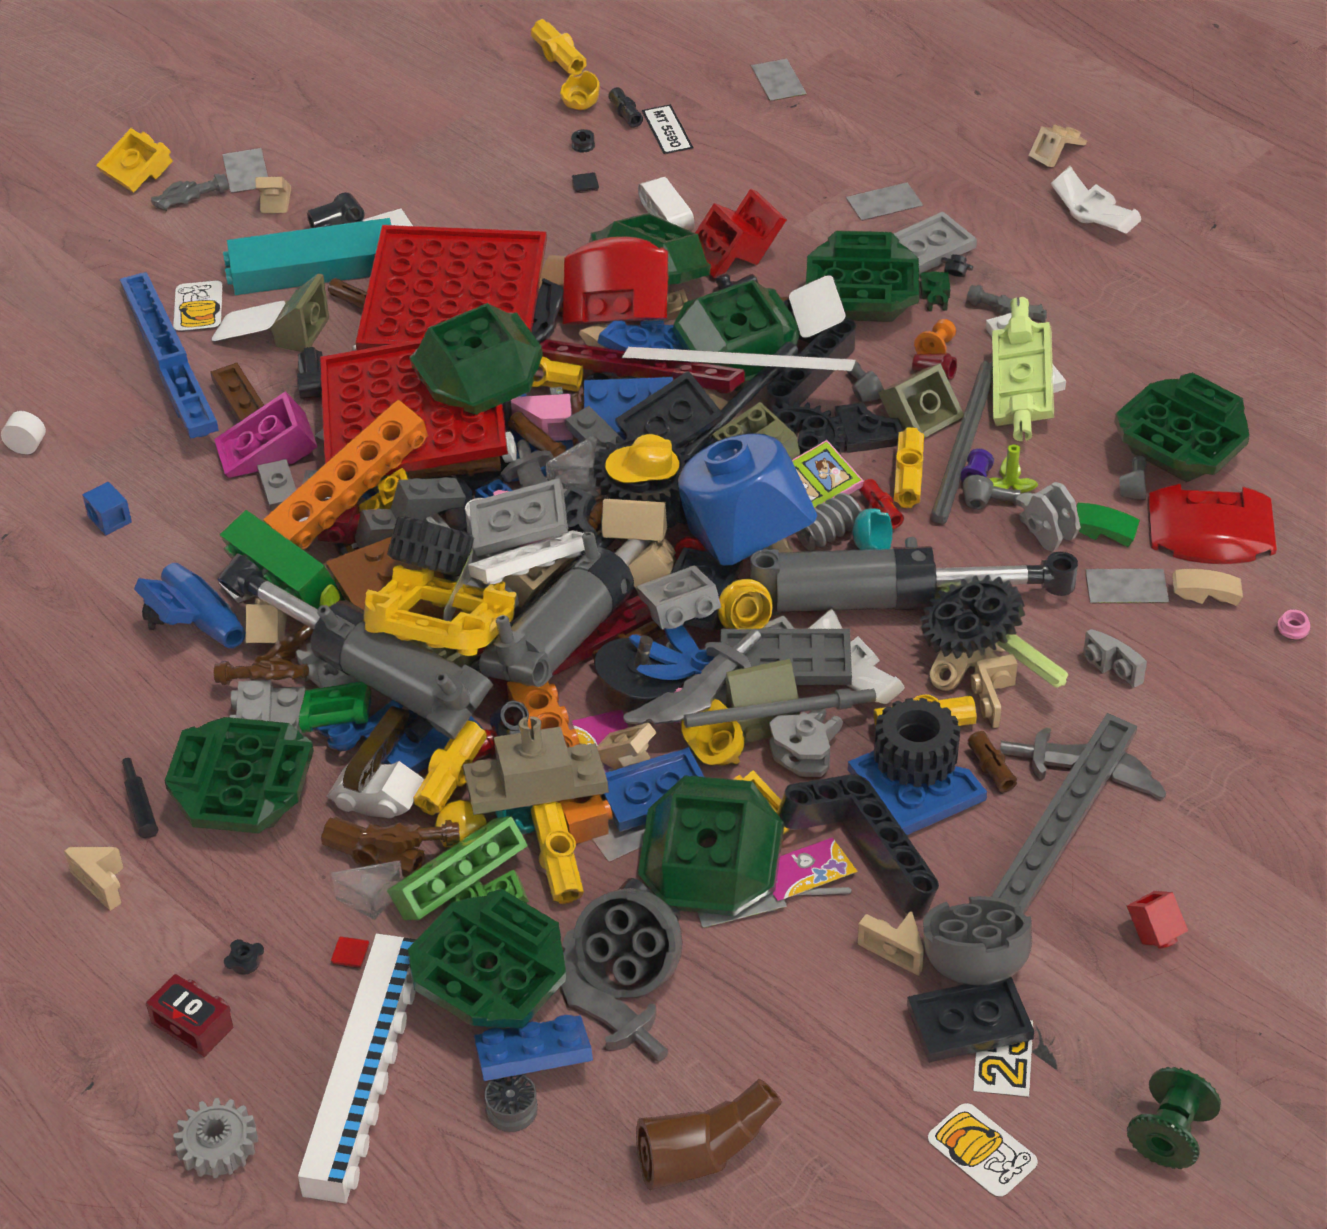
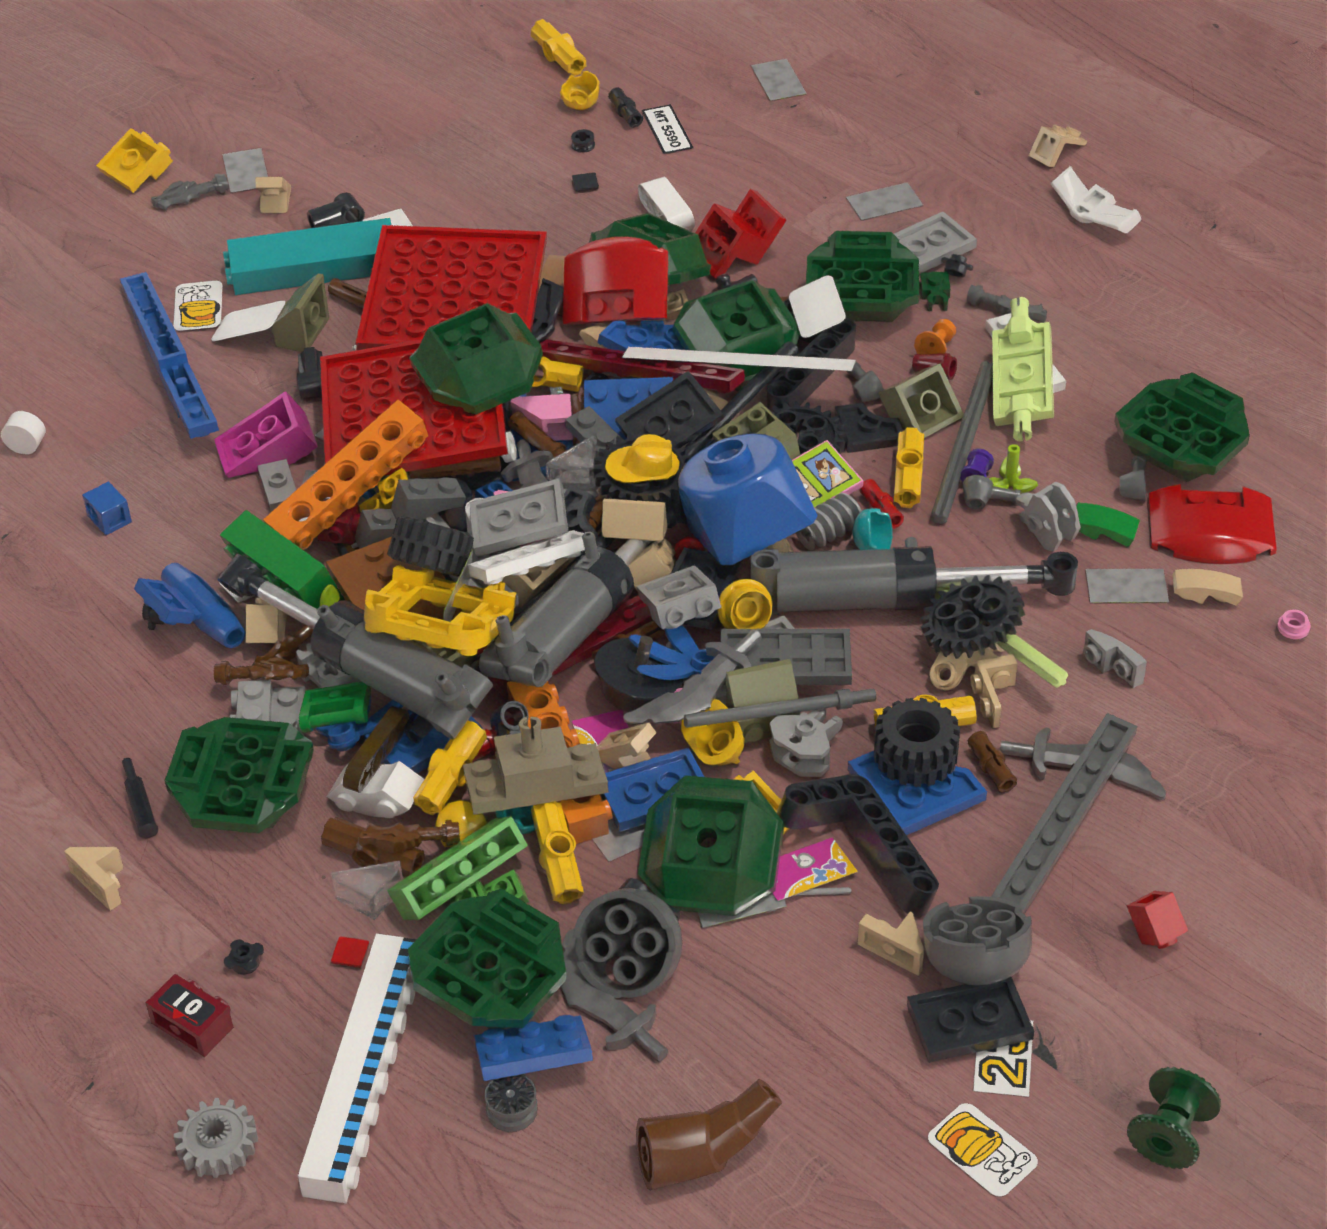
(236, 391): reddish brown plate -> none
(863, 661): white plate -> none

